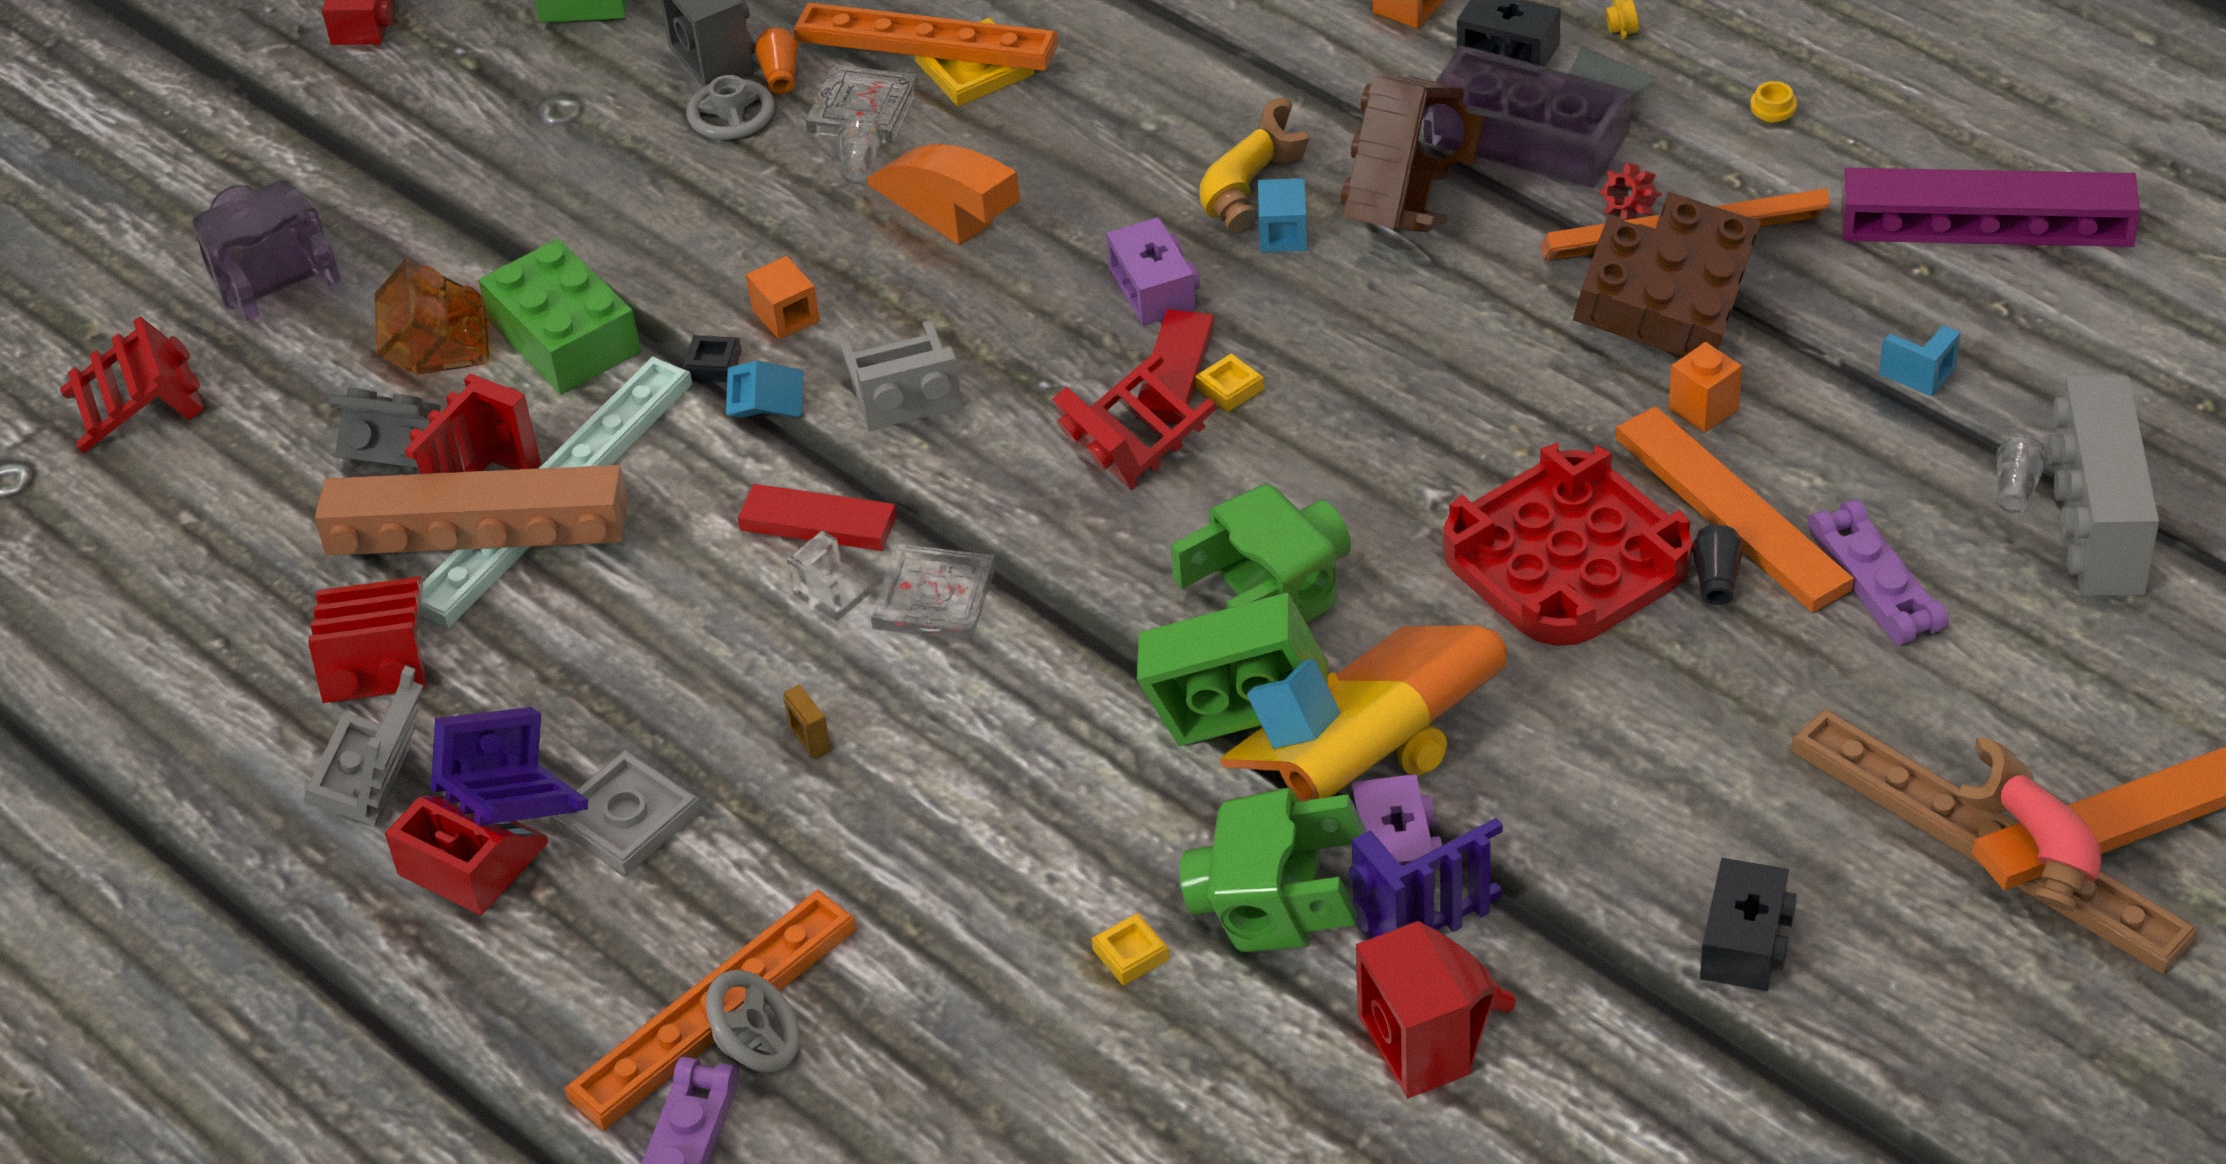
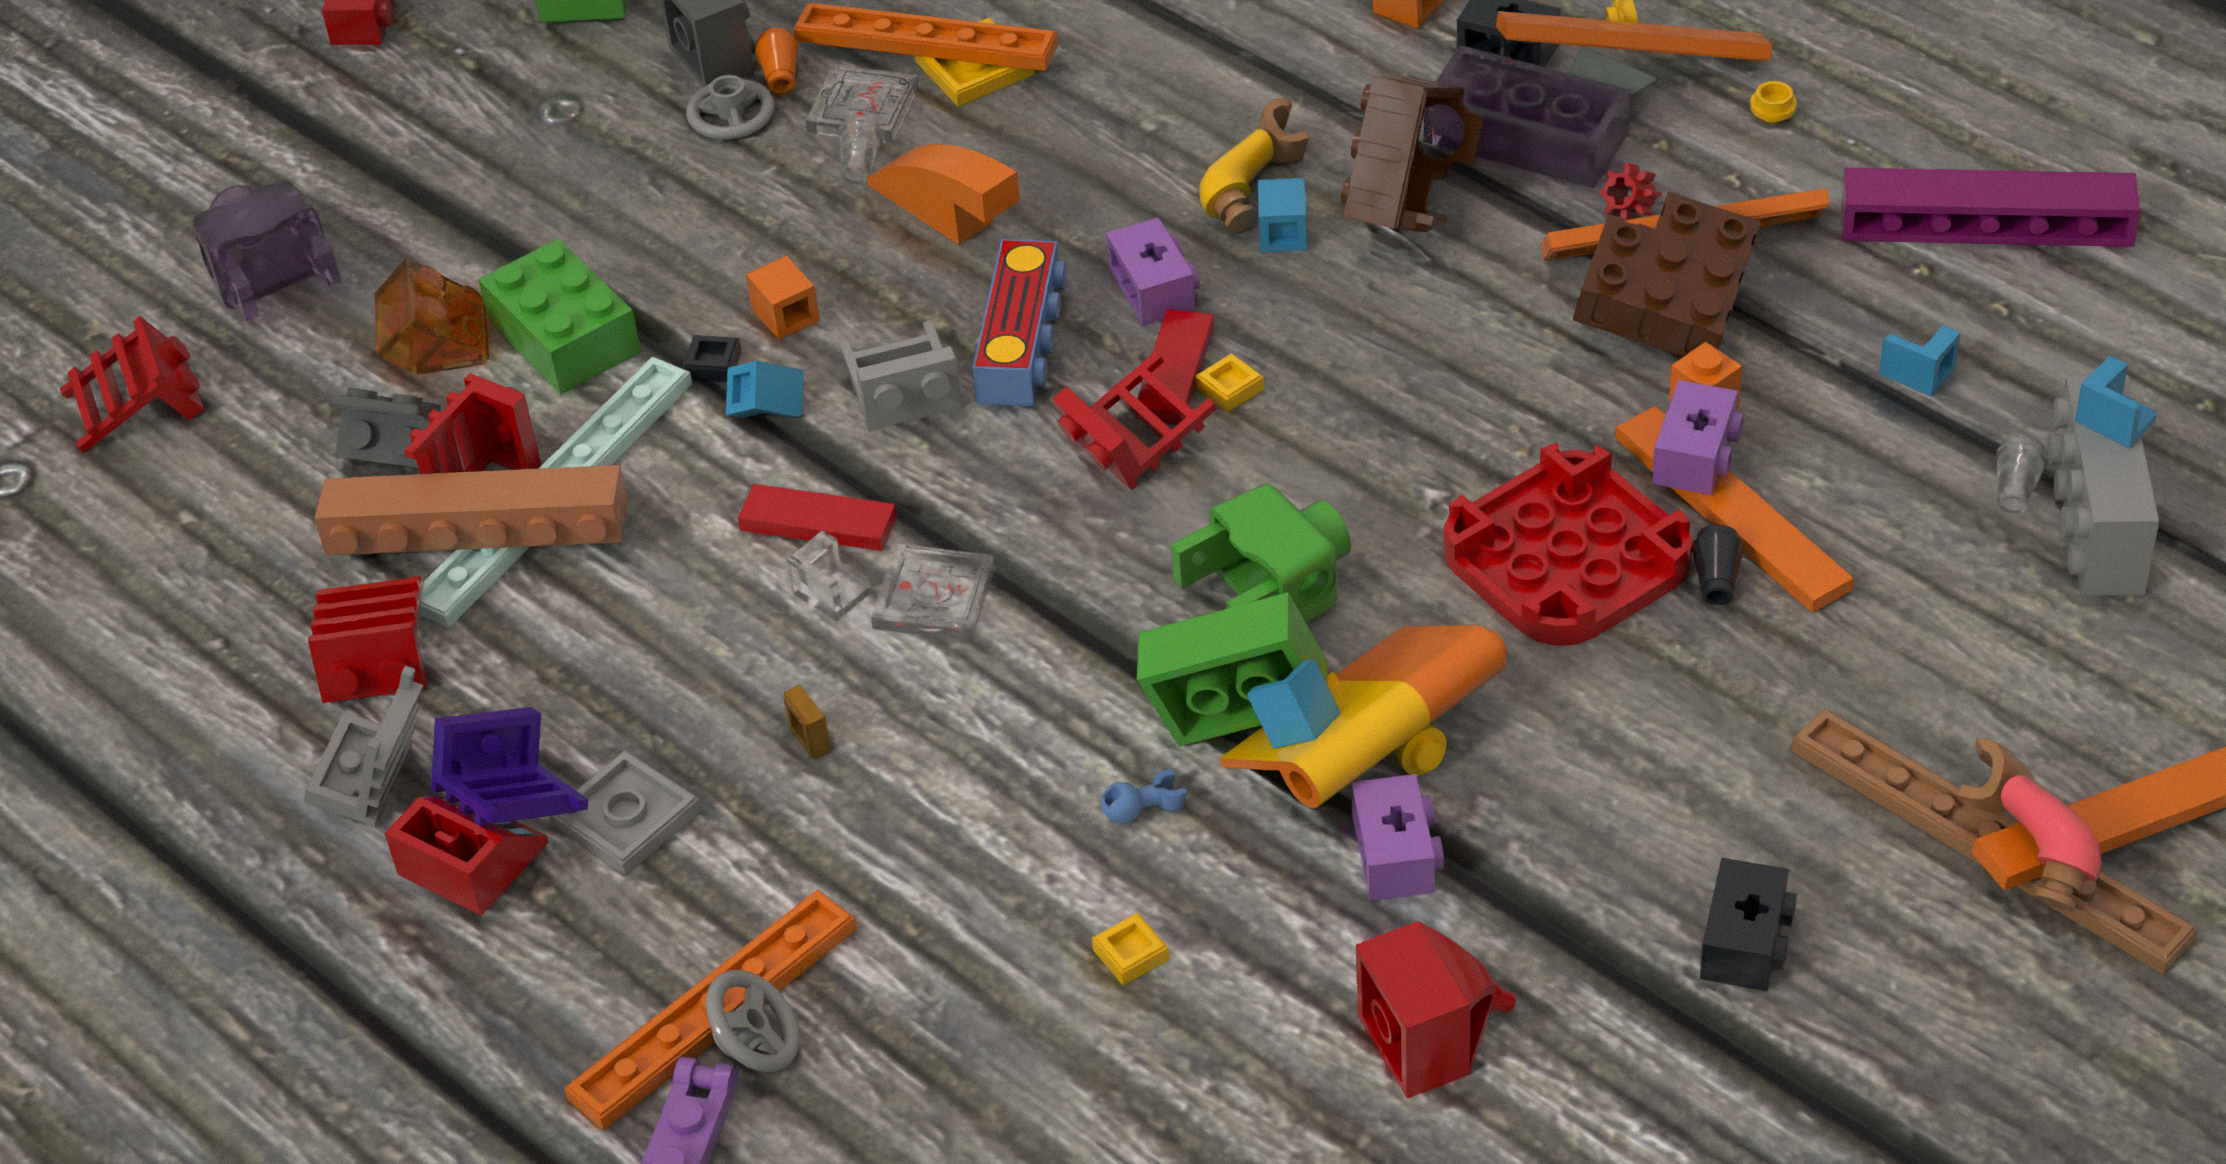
(1018, 322): none -> brick
(1124, 801): none -> medium blue arm
(1267, 866): bright green piece -> none
(1399, 895): dark purple plate -> none
(1633, 36): none -> orange tile
(1697, 437): none -> medium lavender brick
(1878, 573): medium lavender plate -> none
(2107, 409): none -> dark azure panel

